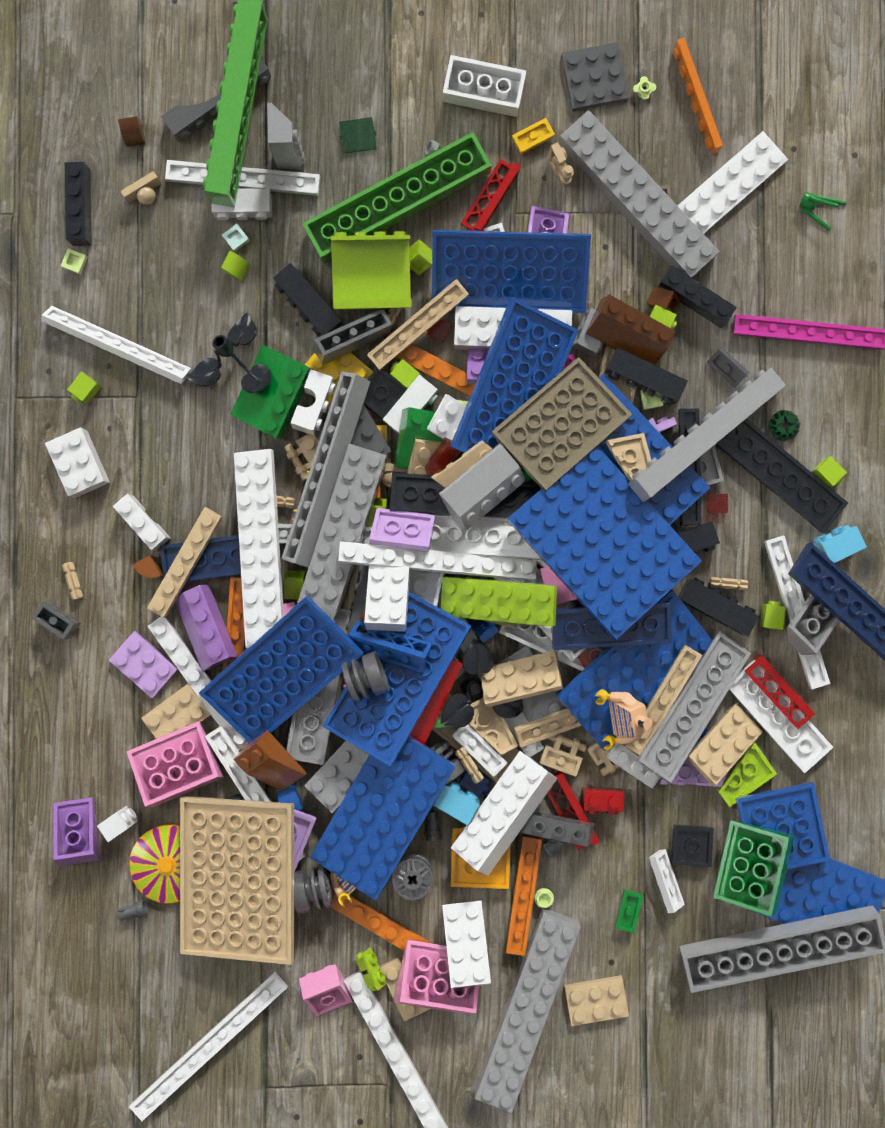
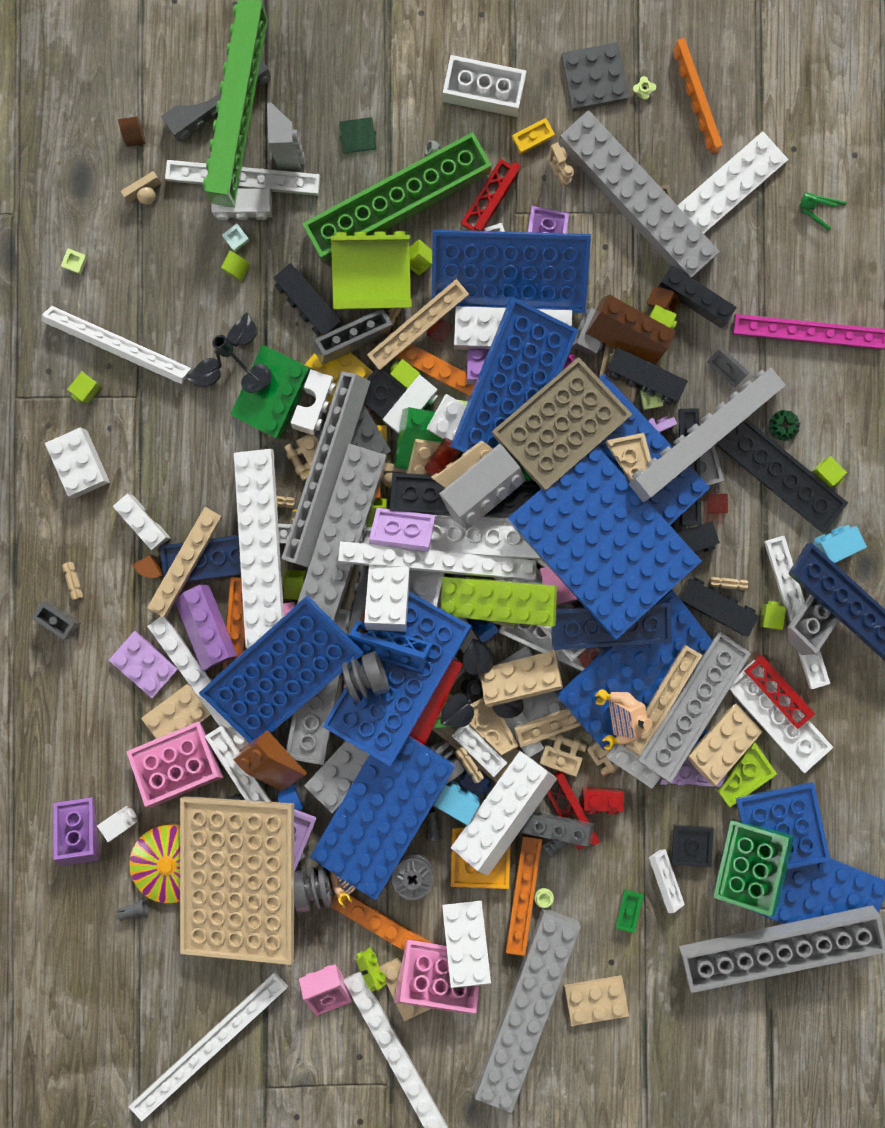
(78, 203): black brick -> none

